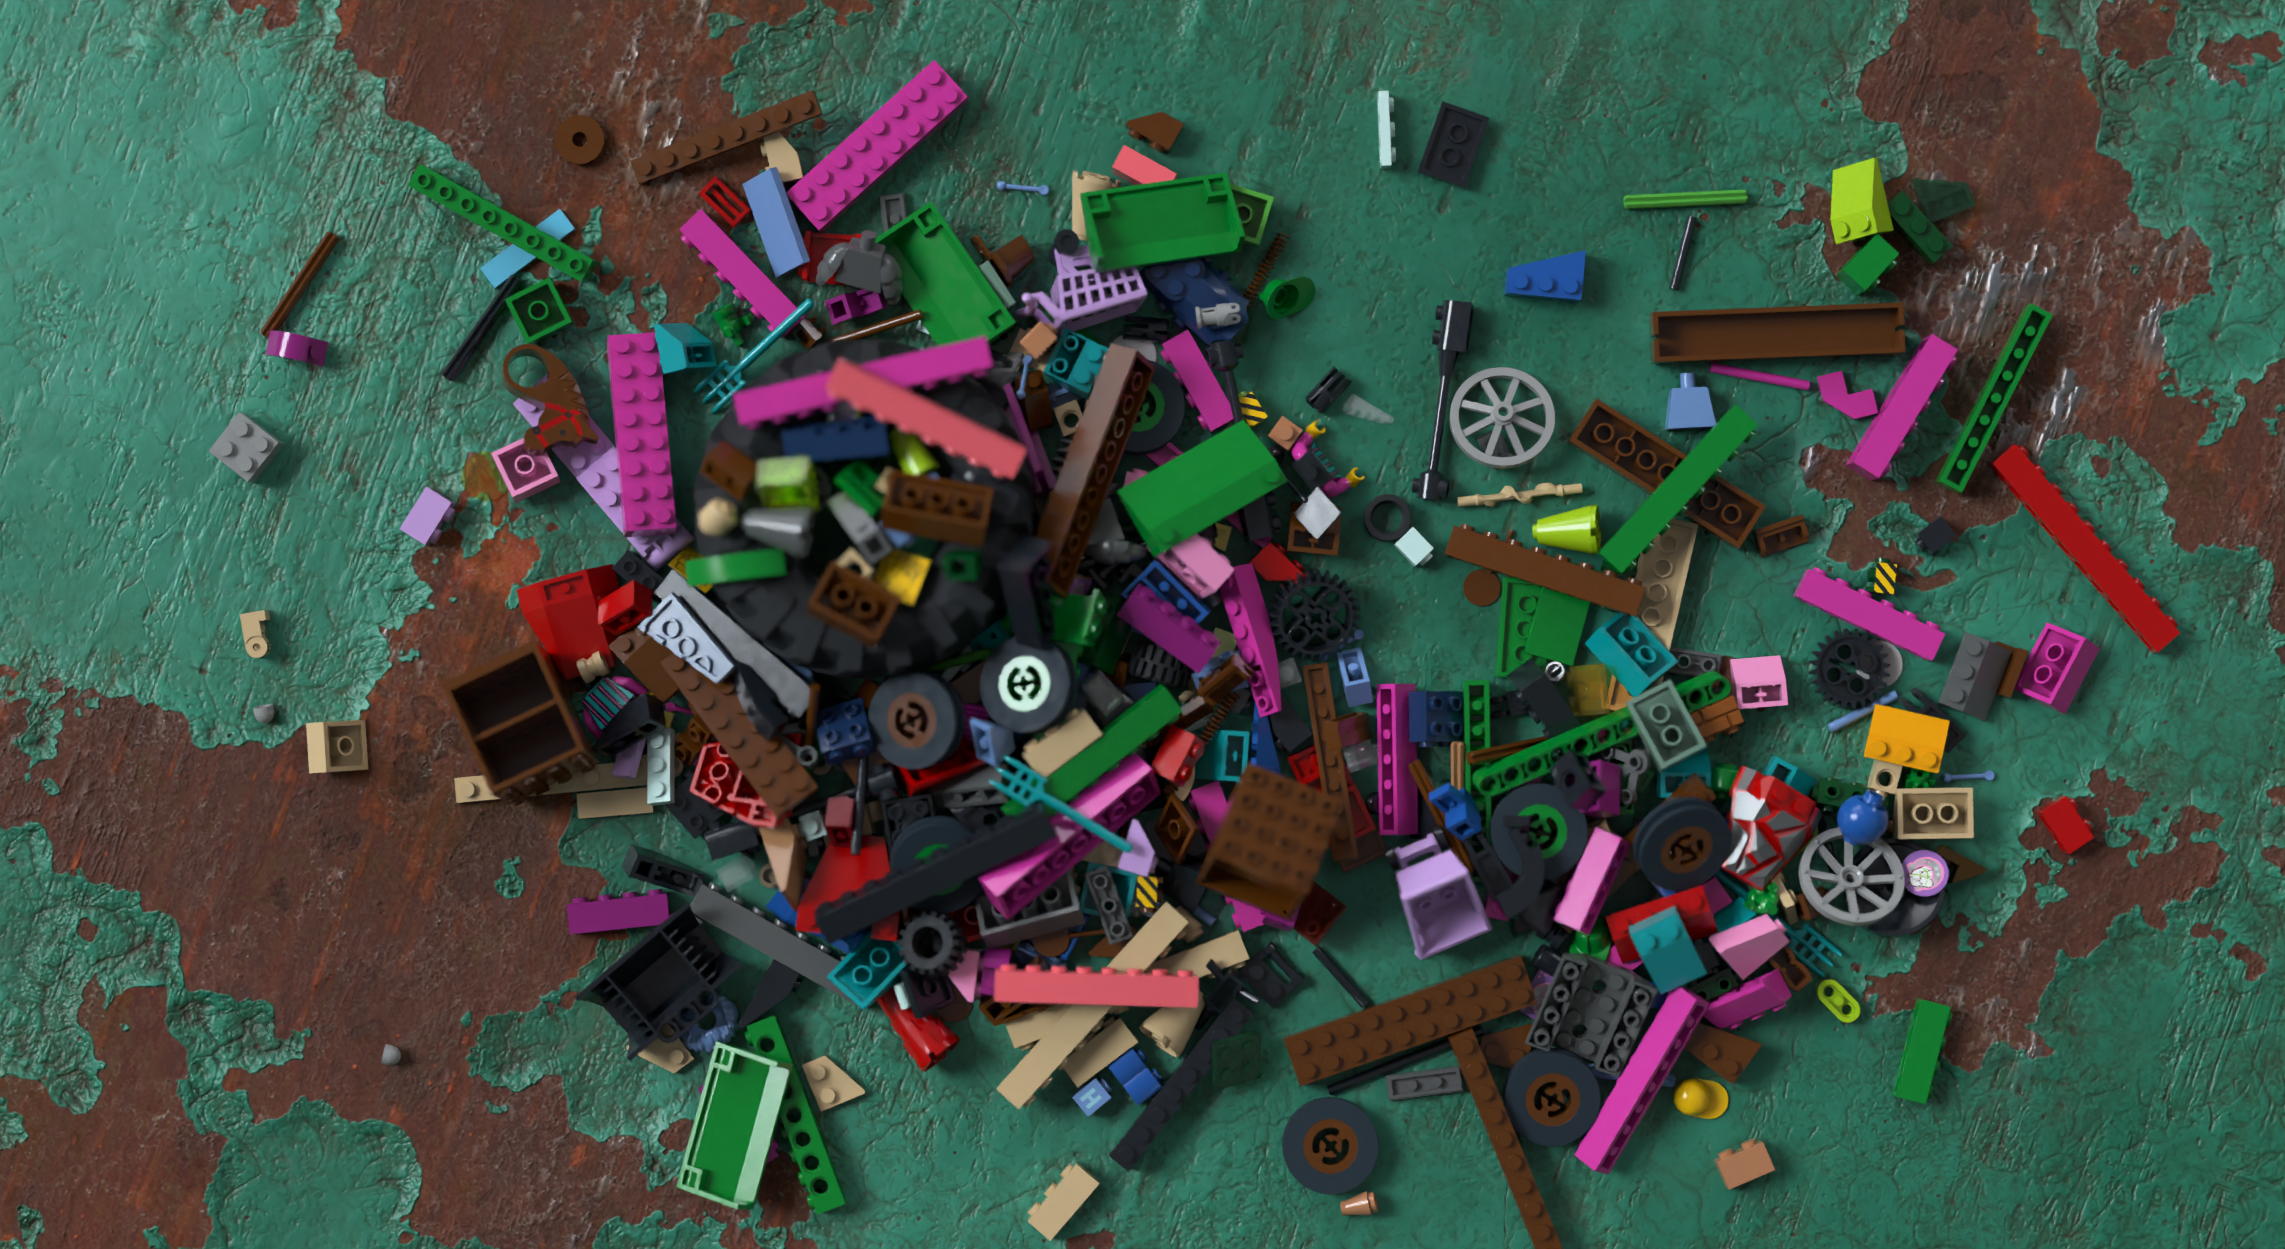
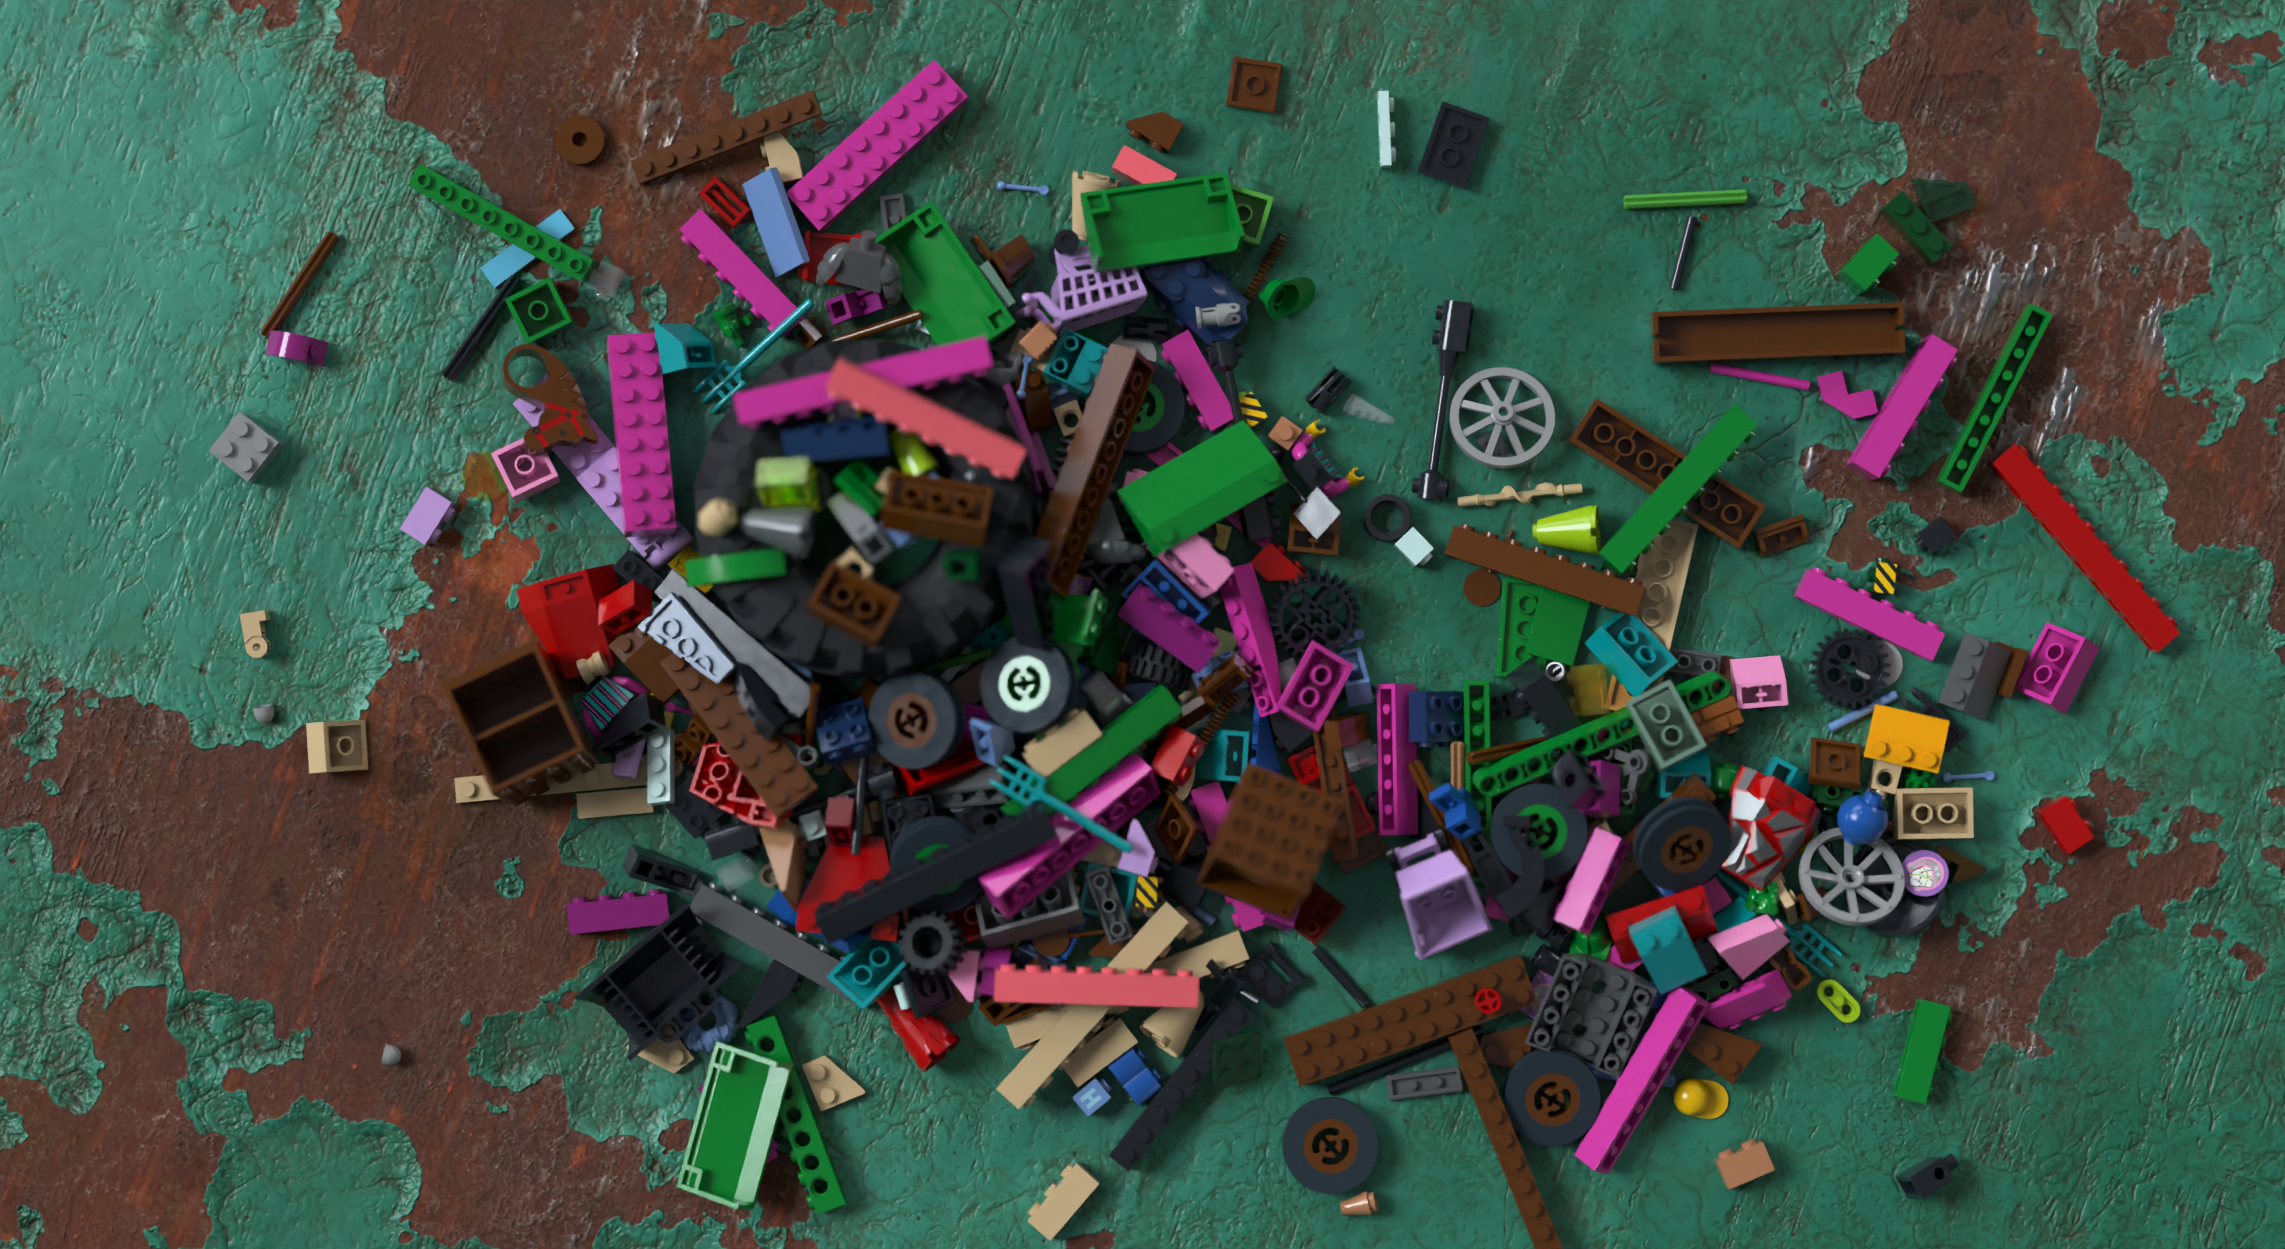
(607, 281): none -> clear brick
(730, 470): reddish brown panel -> none
(902, 574): yellow sticker -> none
(1254, 85): none -> reddish brown tile
(1314, 687): none -> dark pink slope
(1489, 1004): none -> red wheel
(1548, 279): blue wedge -> none
(1689, 406): medium blue torso -> none
(1834, 763): none -> reddish brown tile
(1859, 202): lime slope -> none
(1927, 1176): none -> black torso

